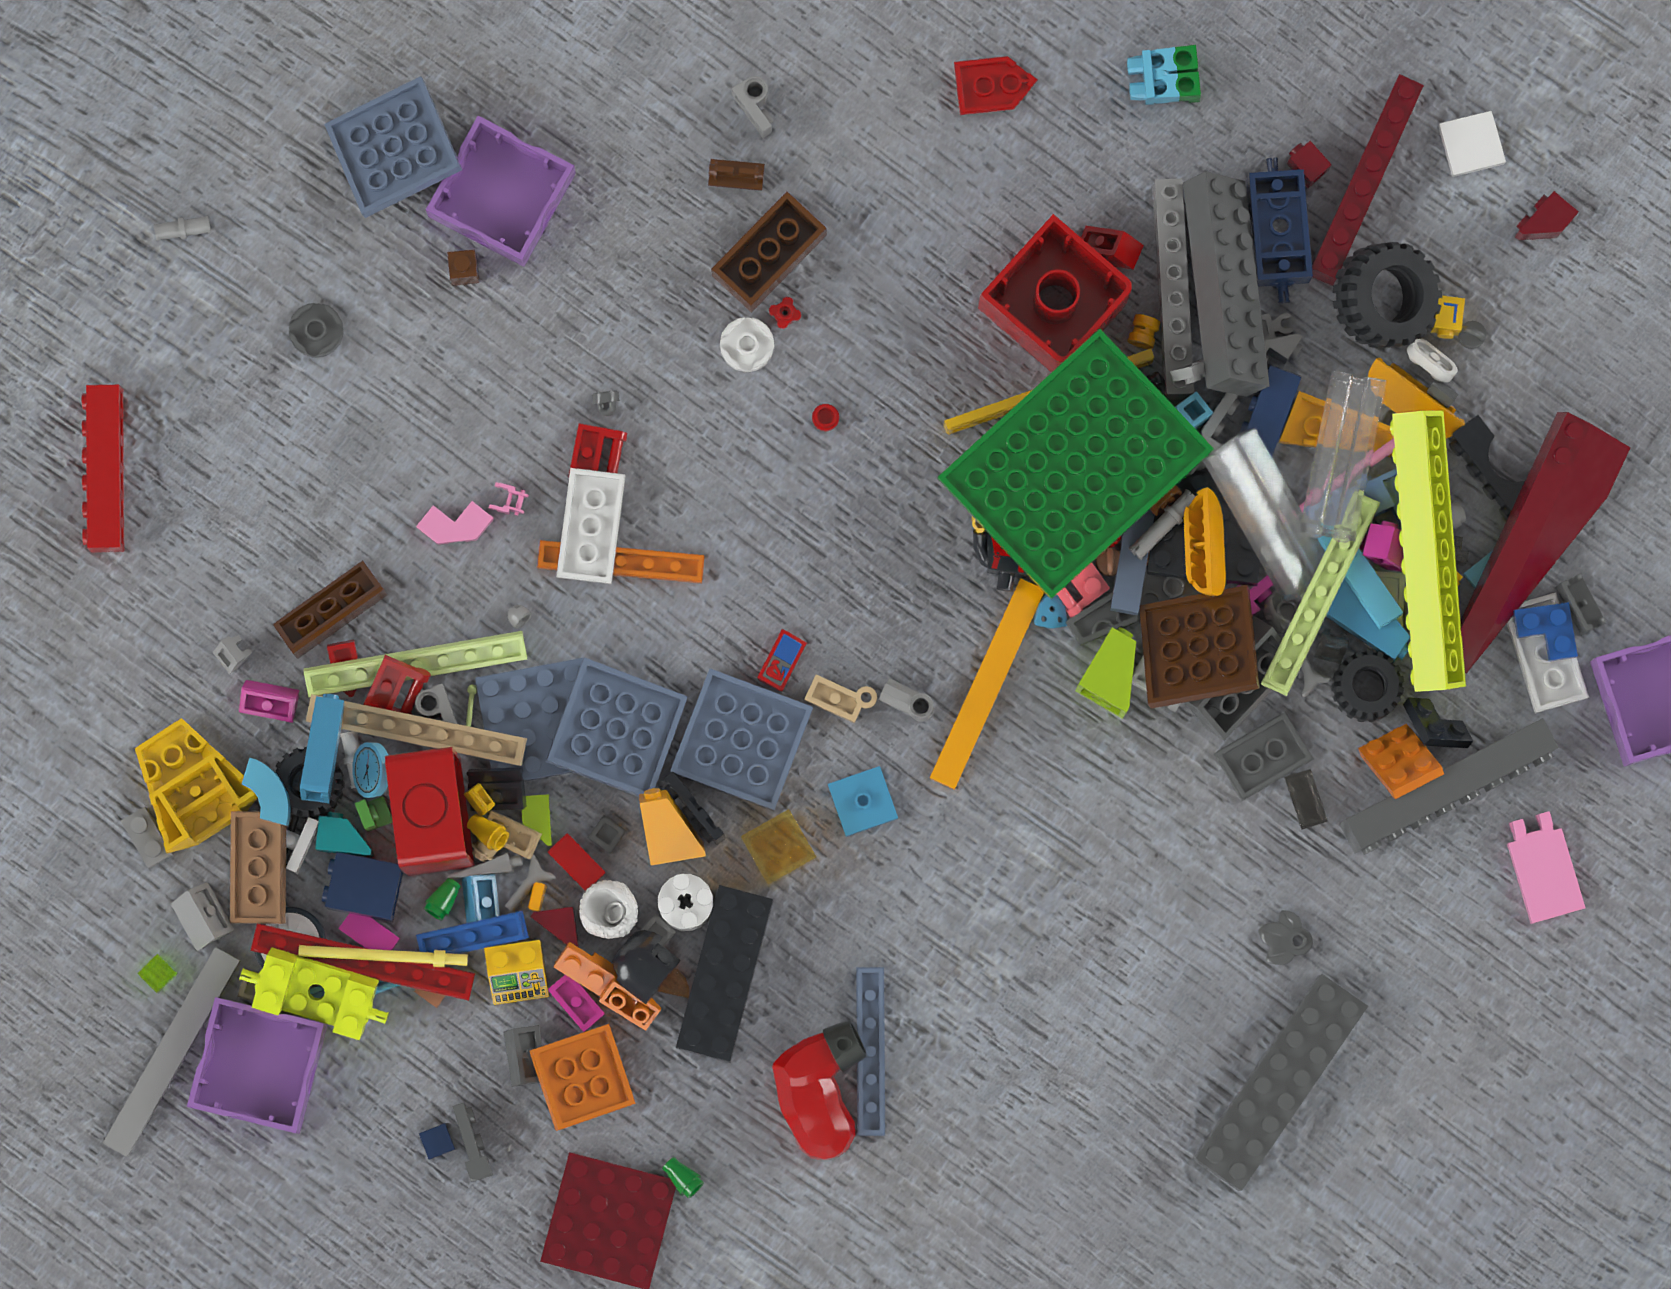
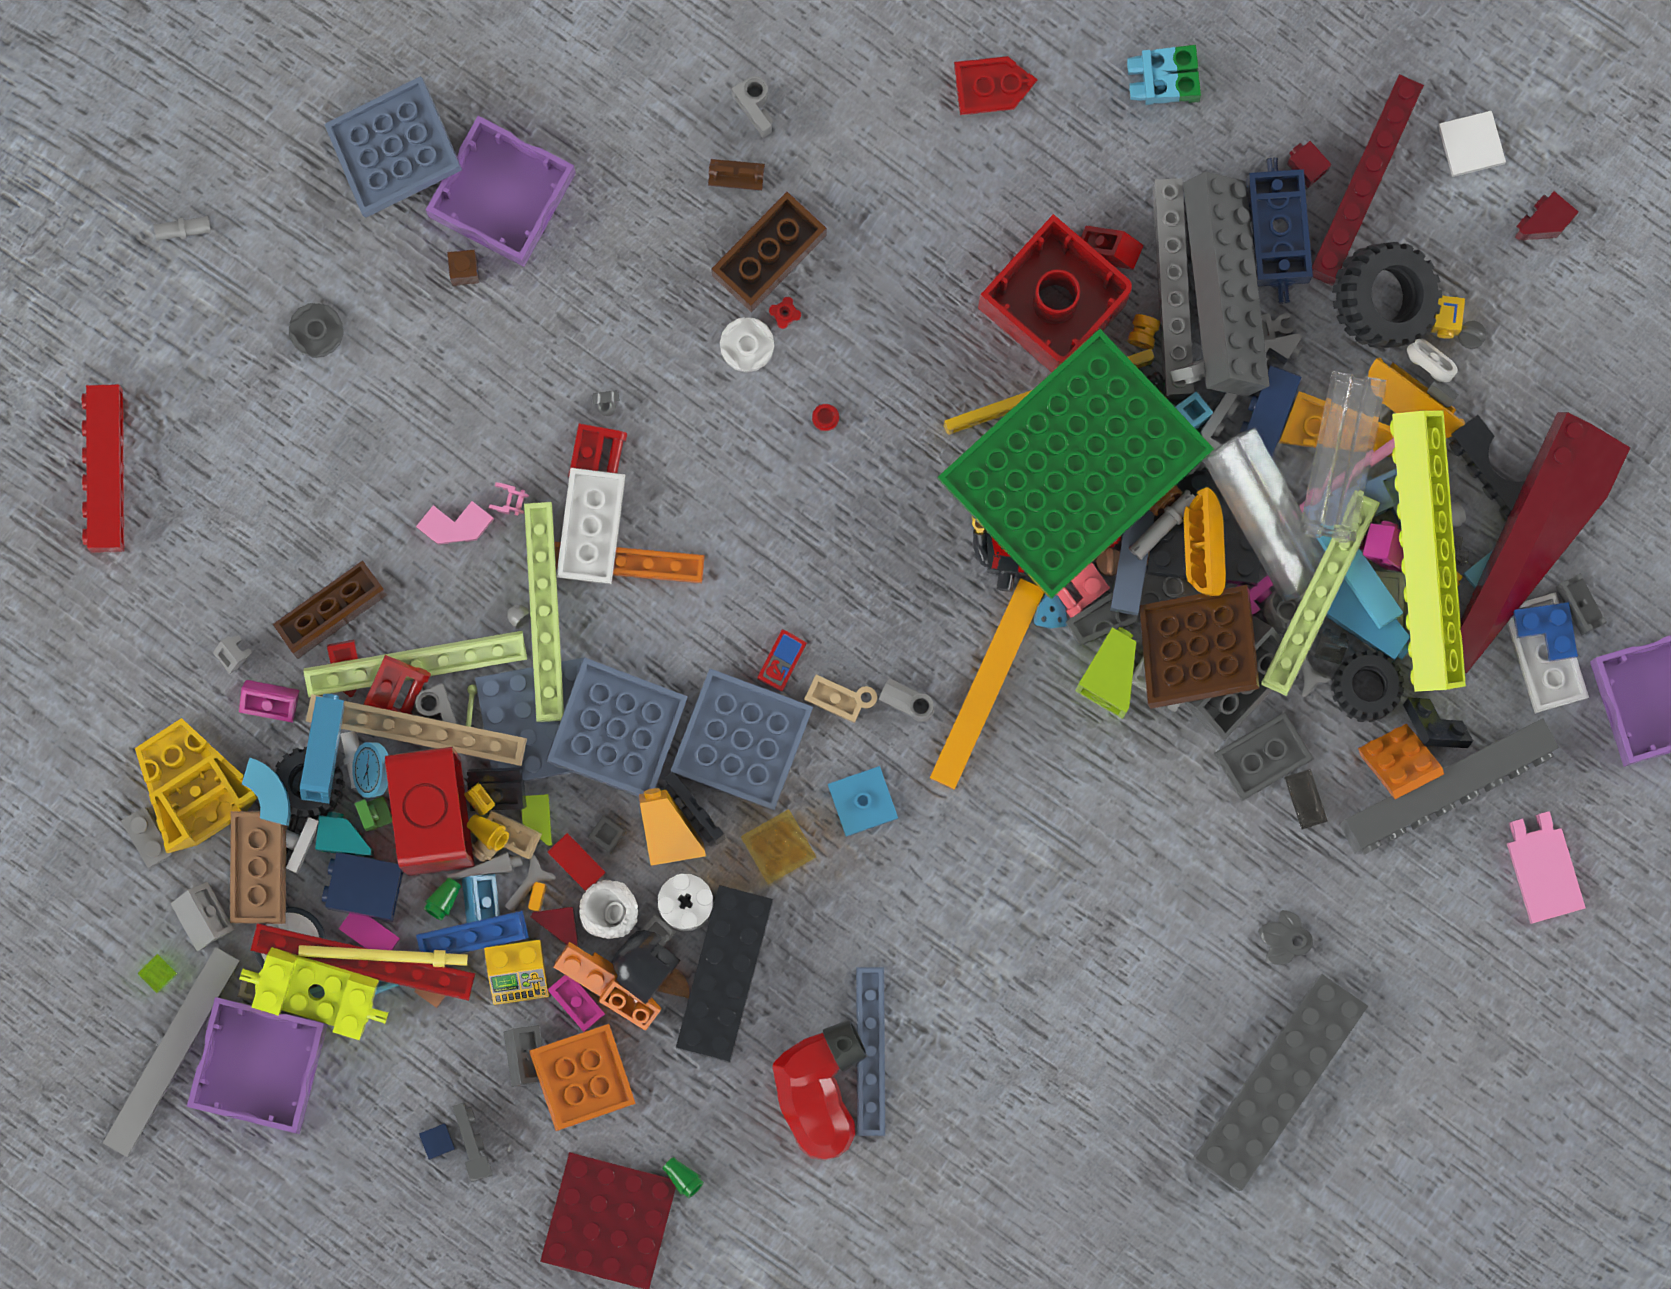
(544, 611): none -> yellowish green tile

